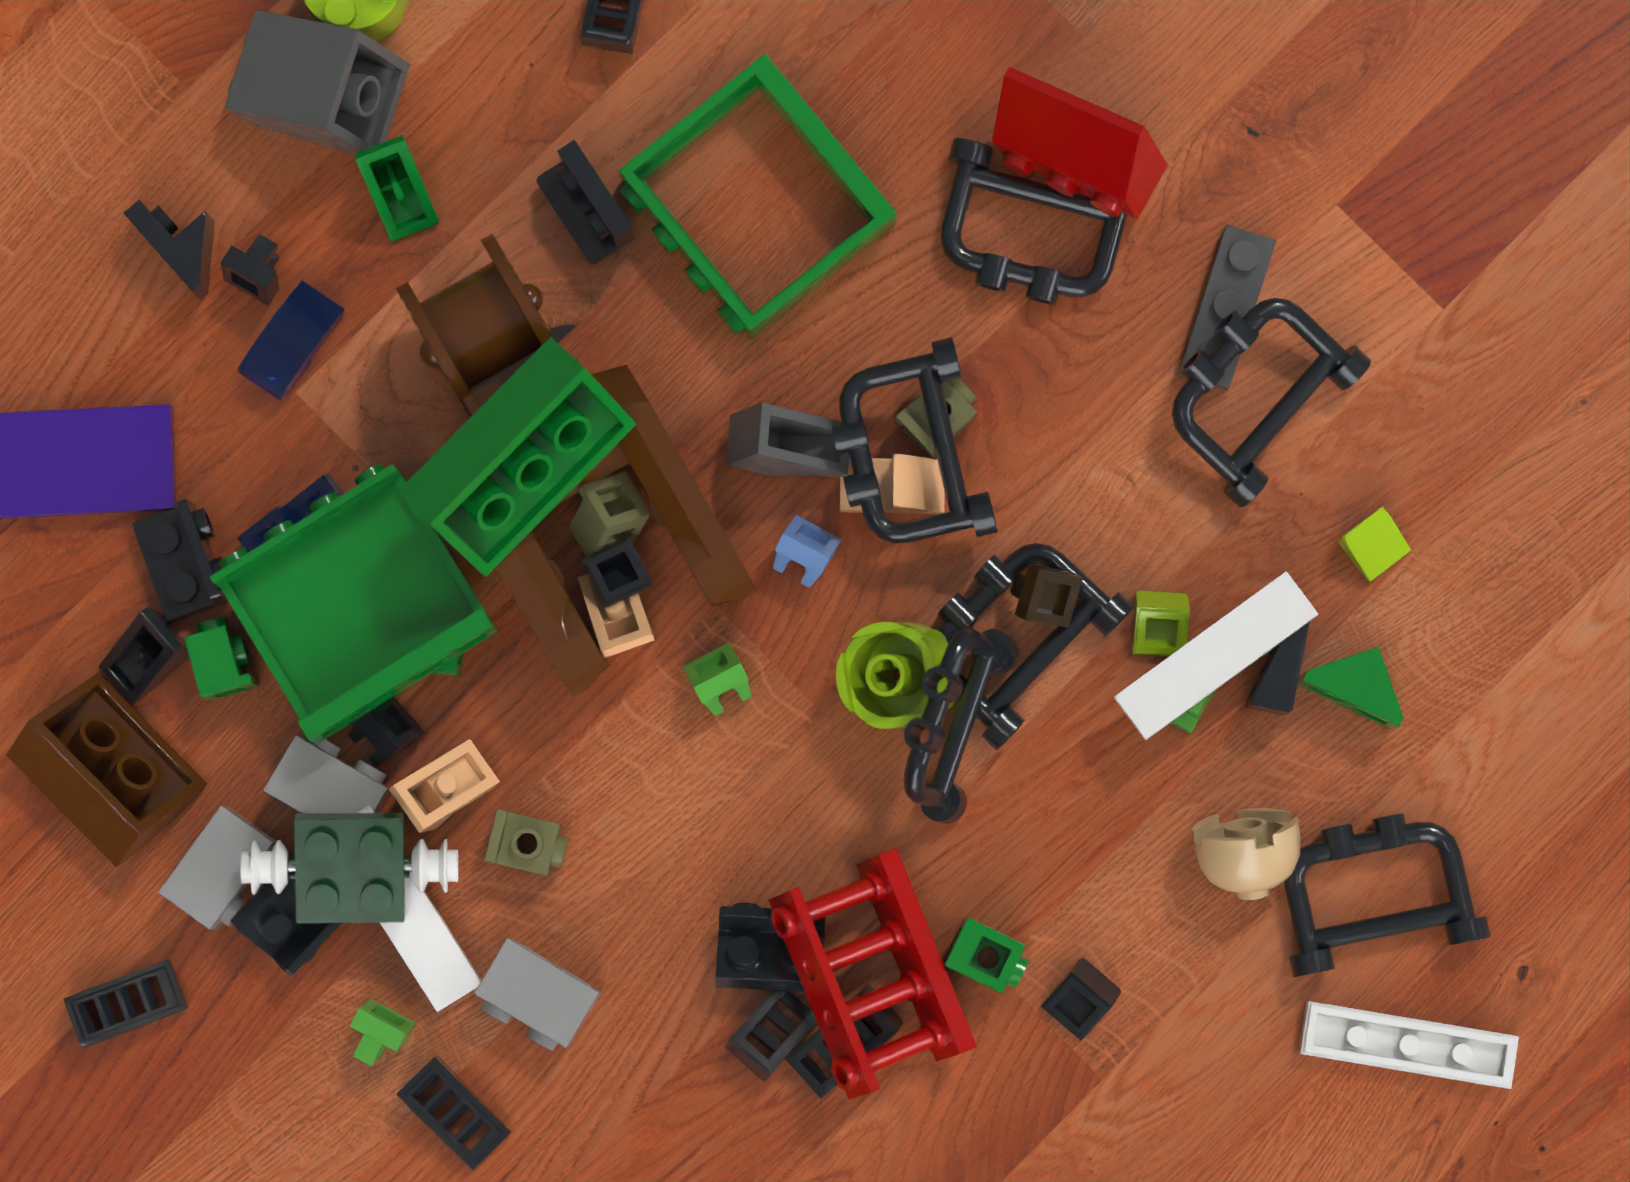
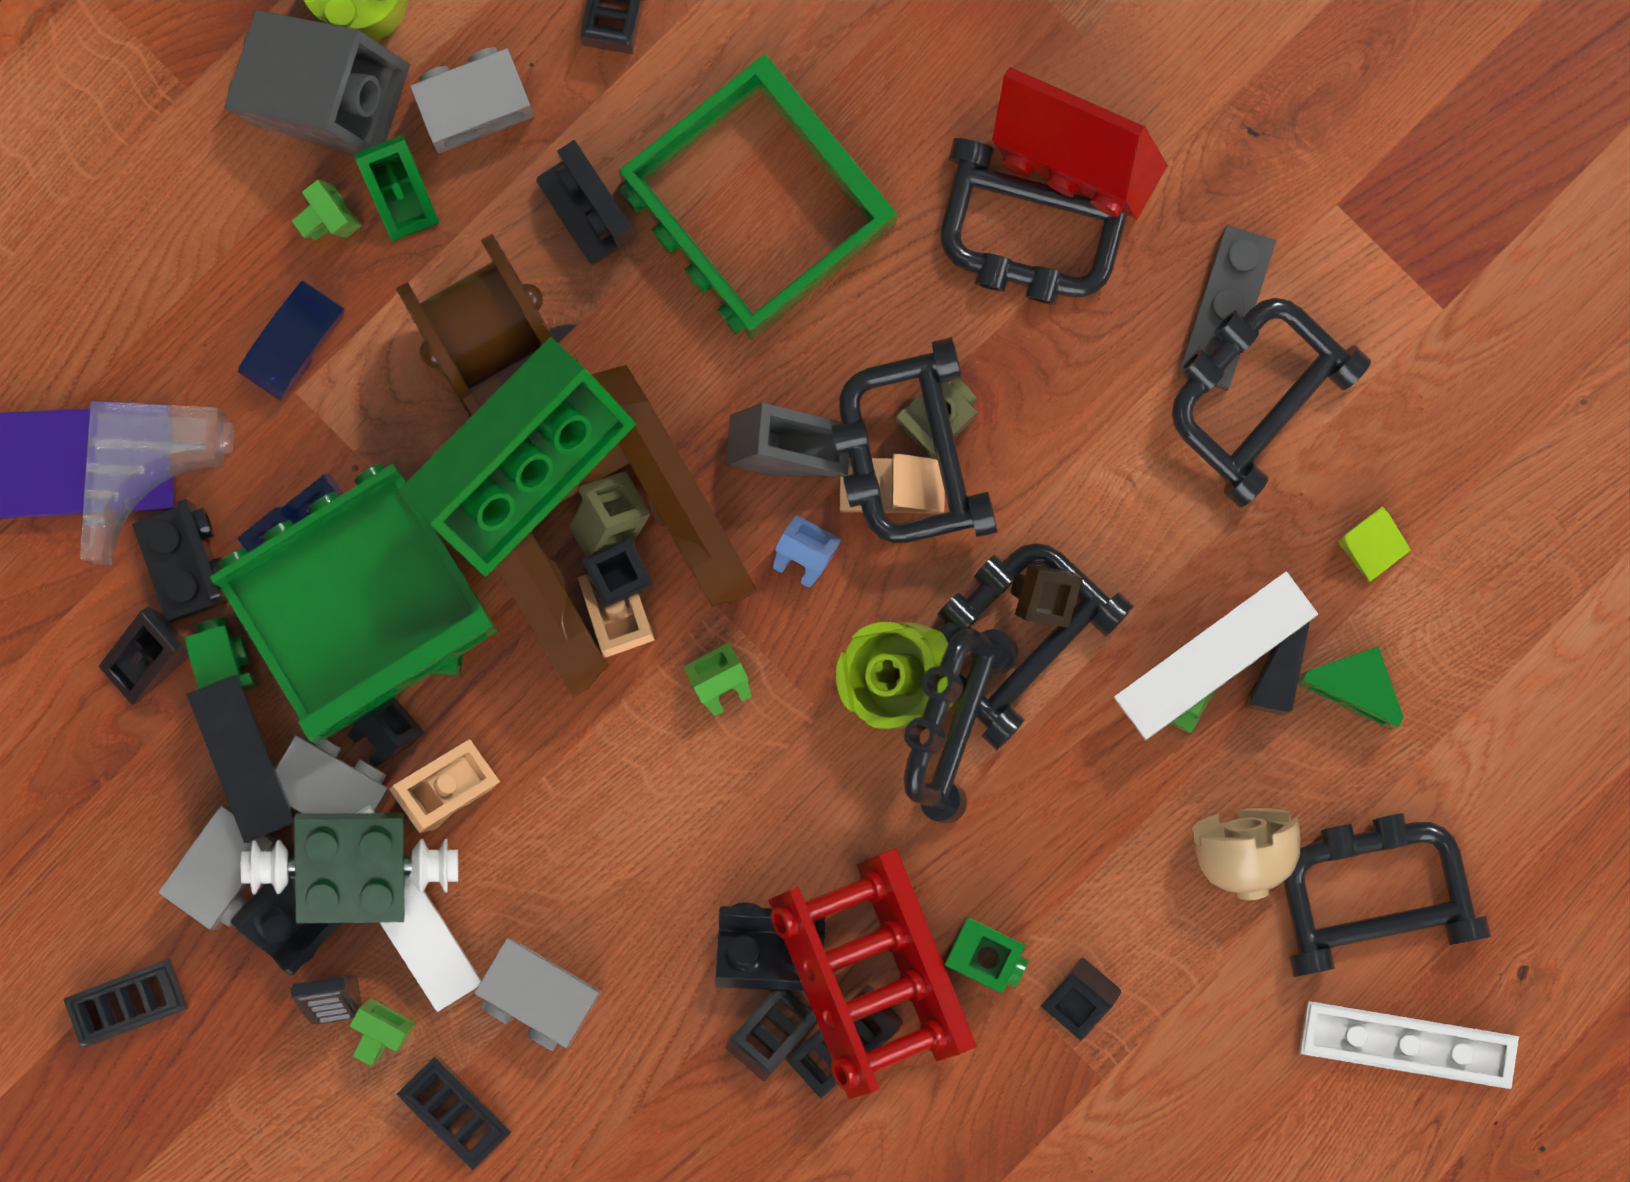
(105, 768): reddish brown slope -> none
(135, 451): none -> clear arch
(187, 252): black slope -> none
(241, 758): none -> black tile
(253, 270): black tile -> none
(326, 213): none -> bright green tile
(328, 999): none -> black slope
(471, 99): none -> light grey brick
(504, 840): olive brick -> none
(1160, 622): lime slope -> none

